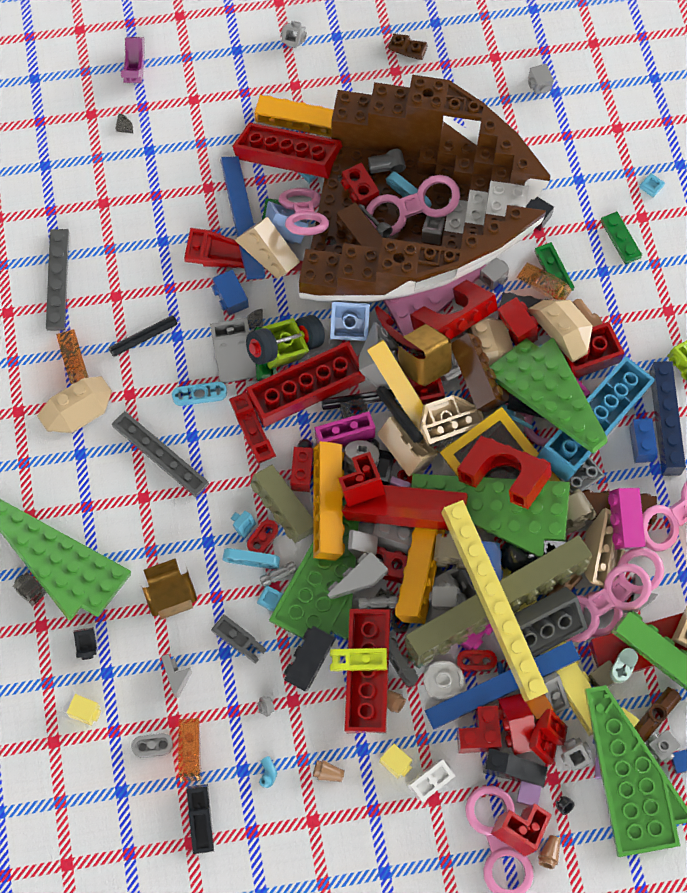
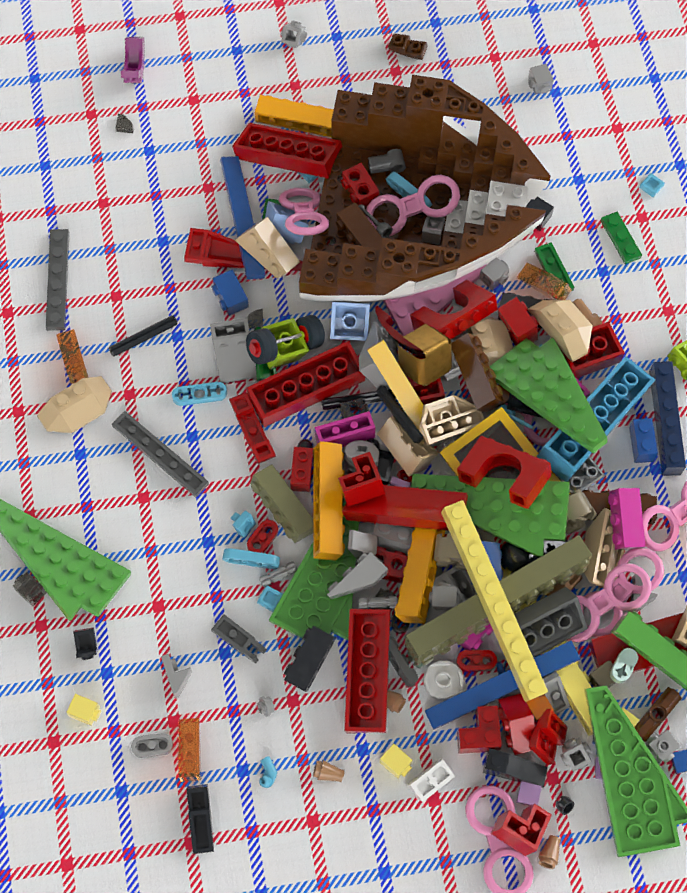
(168, 590): pearl gold piece -> none
(359, 659): neon yellow plate -> none

